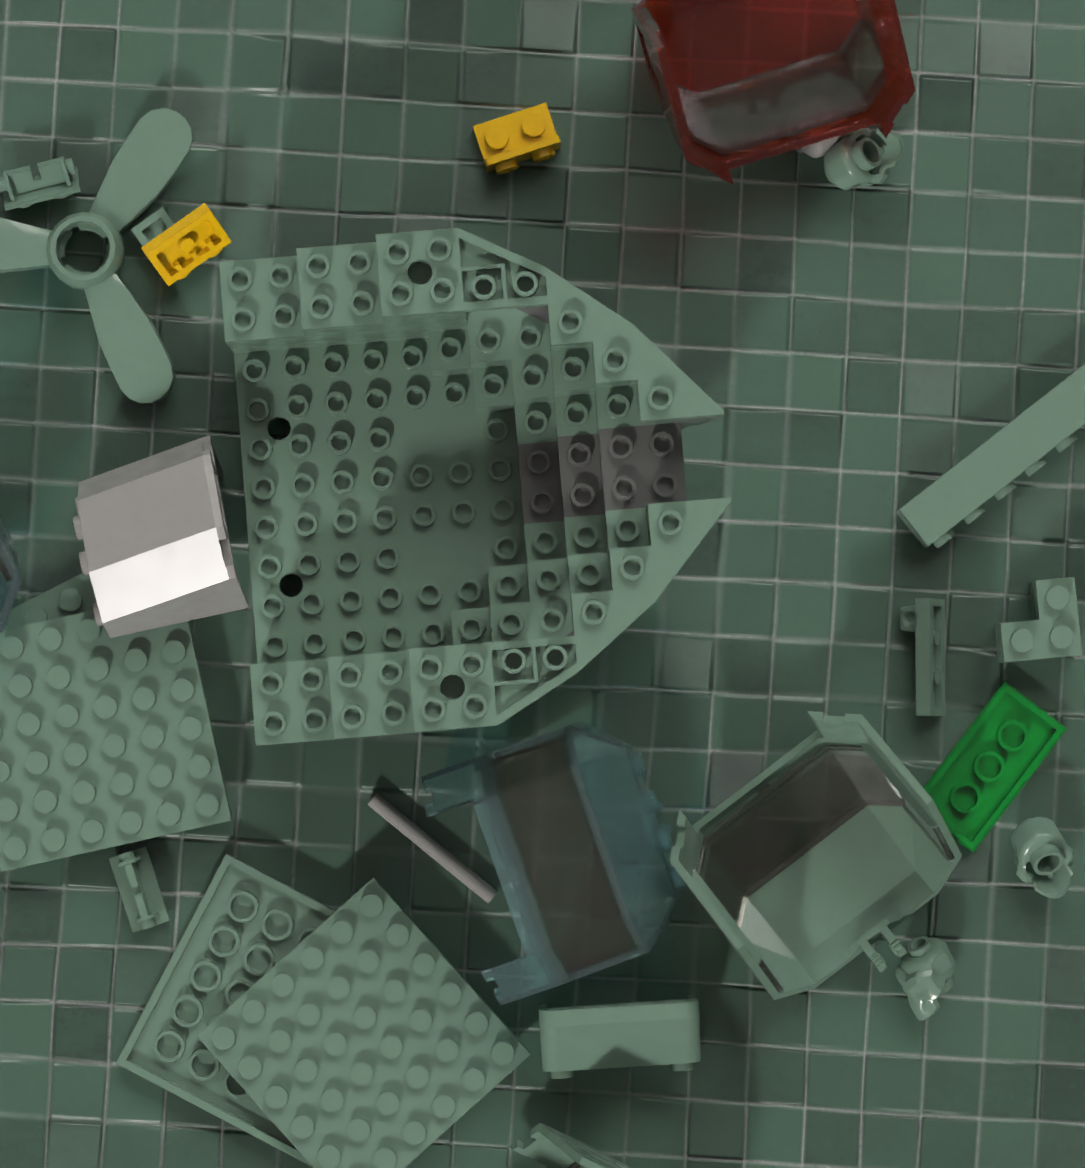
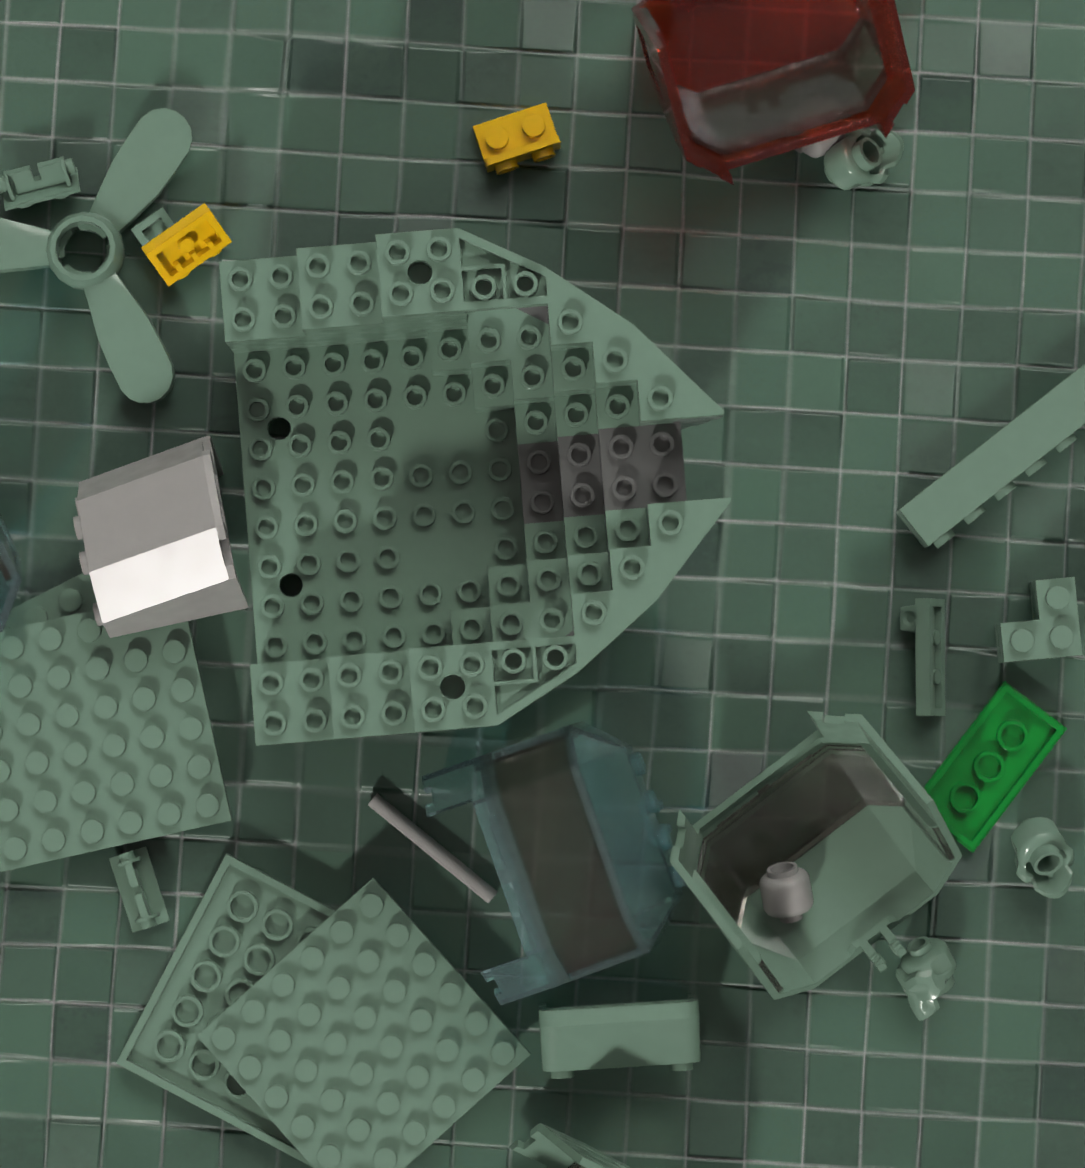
(786, 892): none -> light grey head

